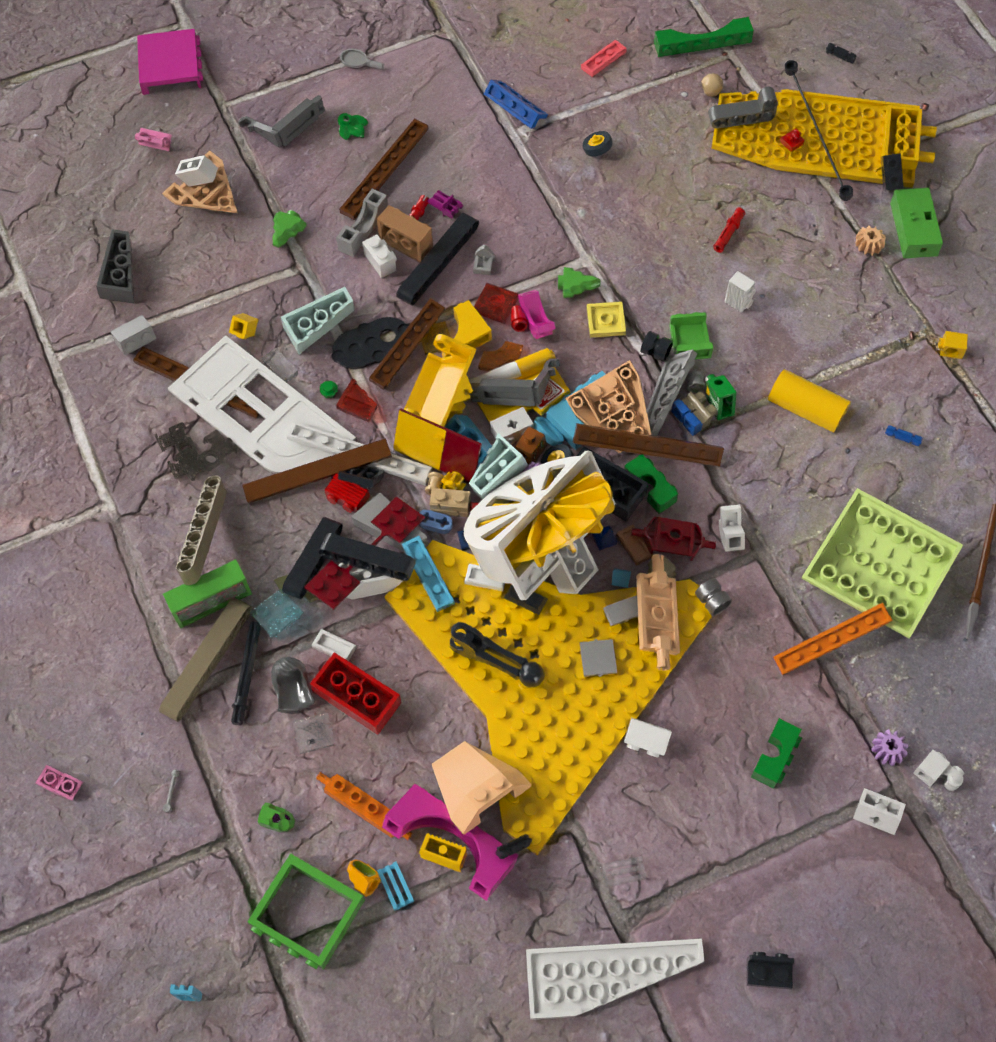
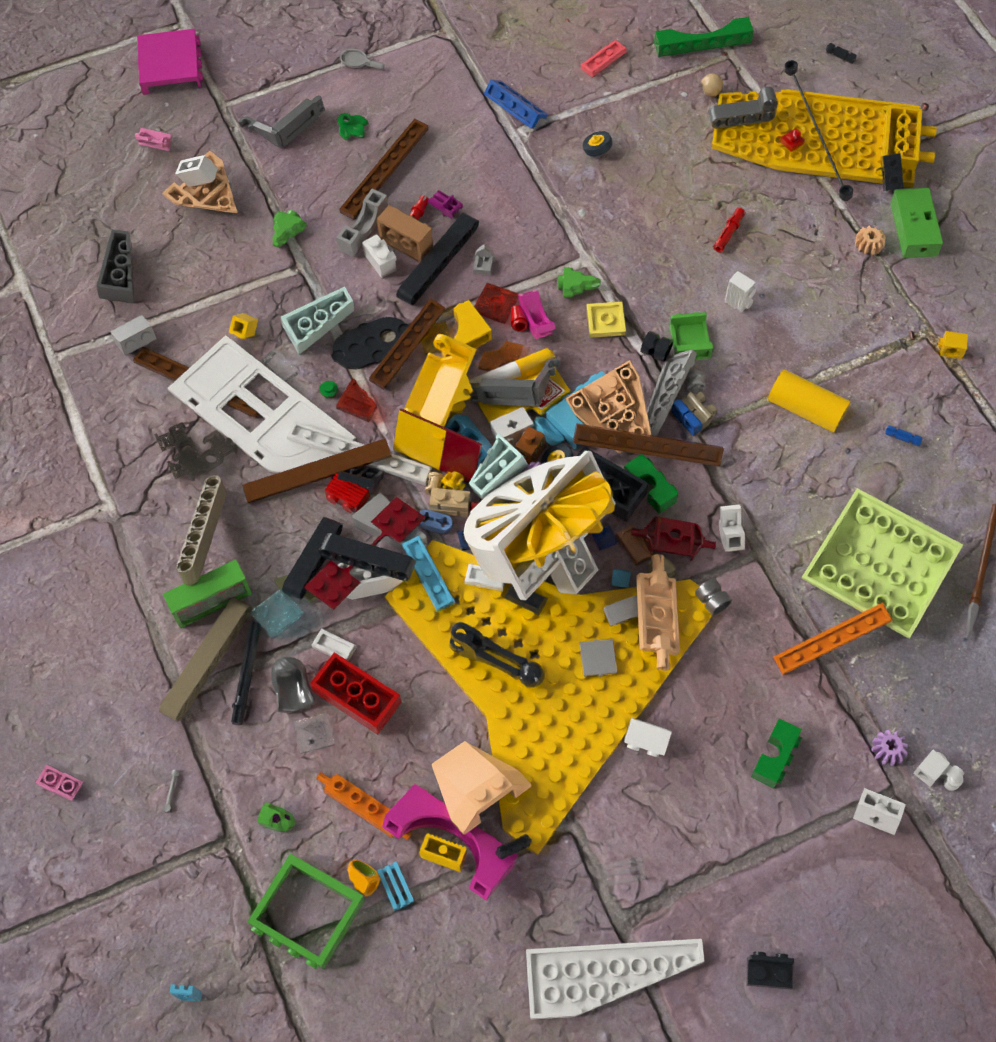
(721, 395): green torso -> none

